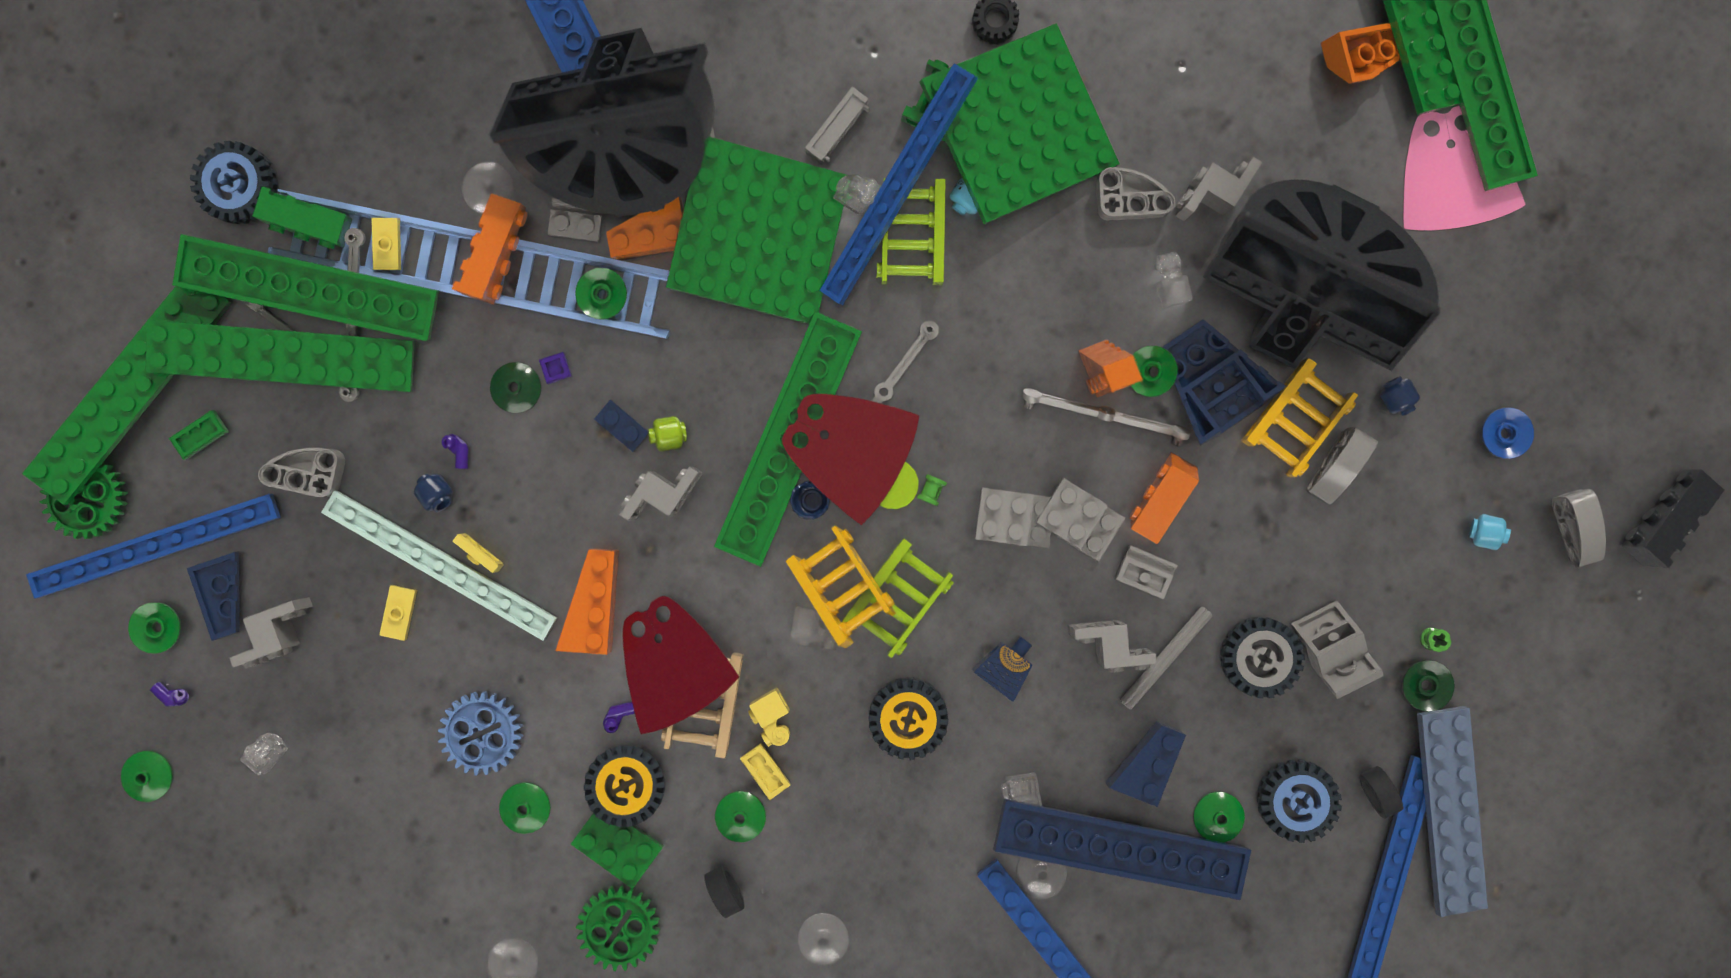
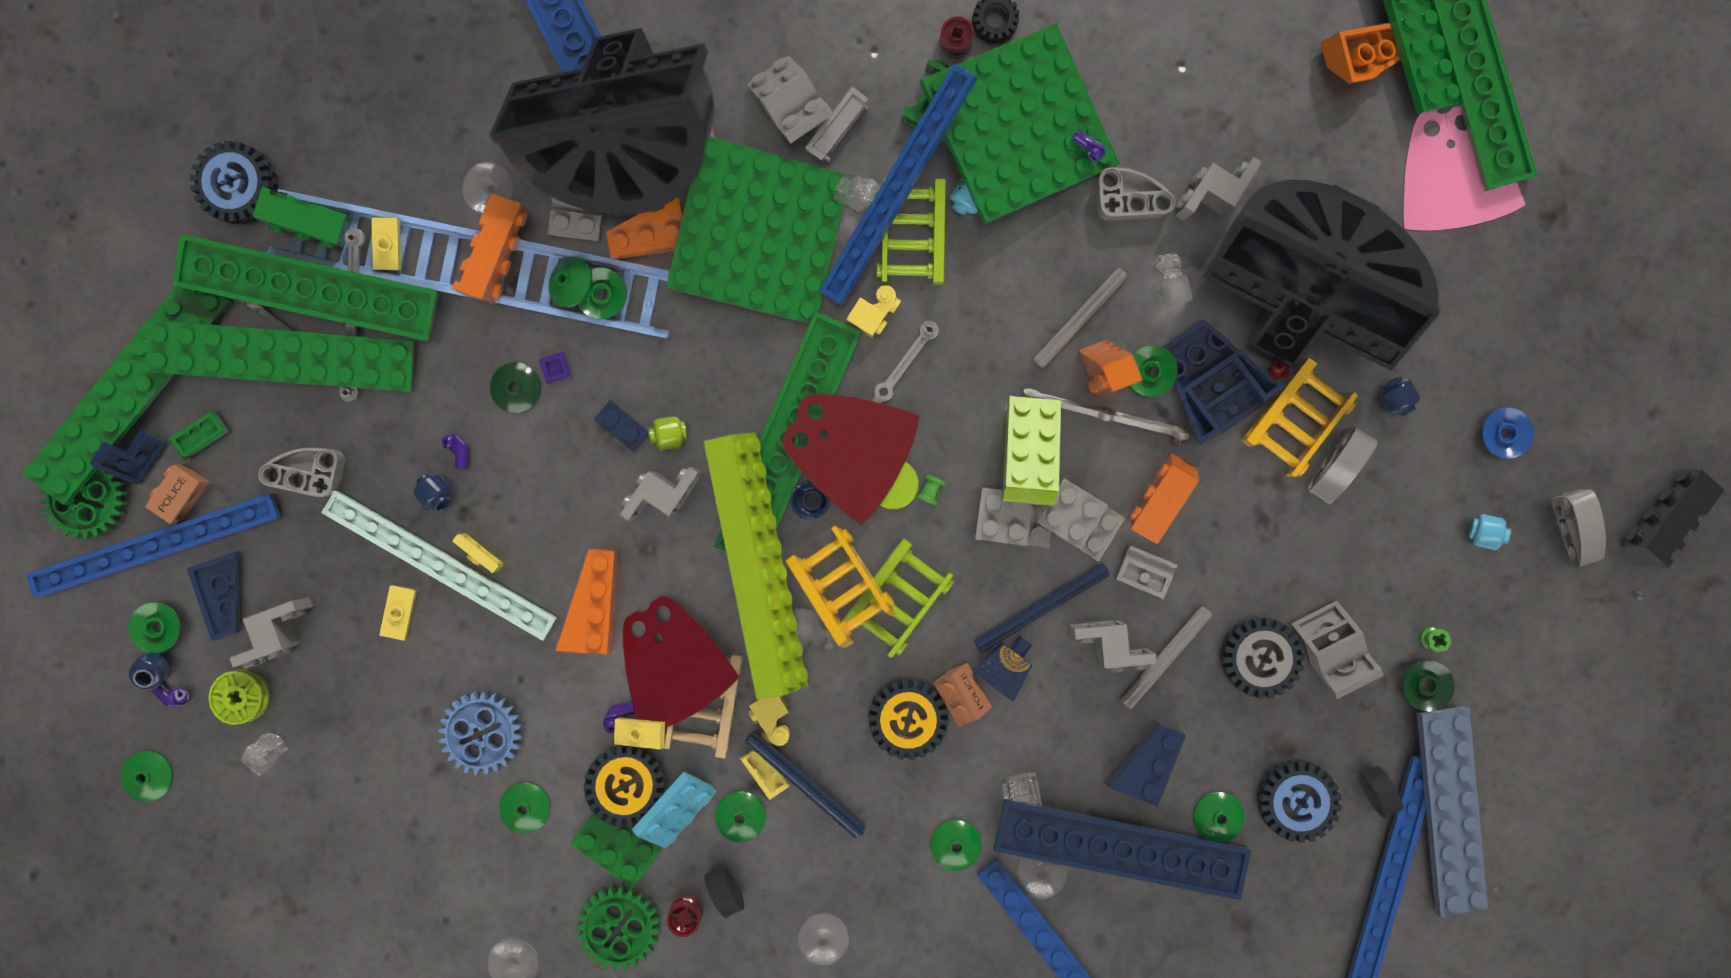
(129, 463): none -> dark blue plate
(149, 671): none -> dark blue head
(176, 493): none -> nougat brick
(227, 704): none -> lime wheel
(570, 282): none -> green dish
(639, 733): none -> light yellow plate
(674, 810): none -> medium azure plate
(685, 916): none -> dark red wheel
(756, 565): none -> lime brick
(789, 98): none -> light grey bracket
(805, 784): none -> dark blue axle
(871, 317): none -> light yellow brick
(955, 832): none -> green dish
(956, 37): none -> dark red wheel
(962, 695): none -> nougat brick
(1032, 451): none -> lime brick
(1042, 607): none -> dark blue axle
(1080, 317): none -> light grey axle
(1094, 148): none -> dark purple arm
(1278, 370): none -> dark red arm

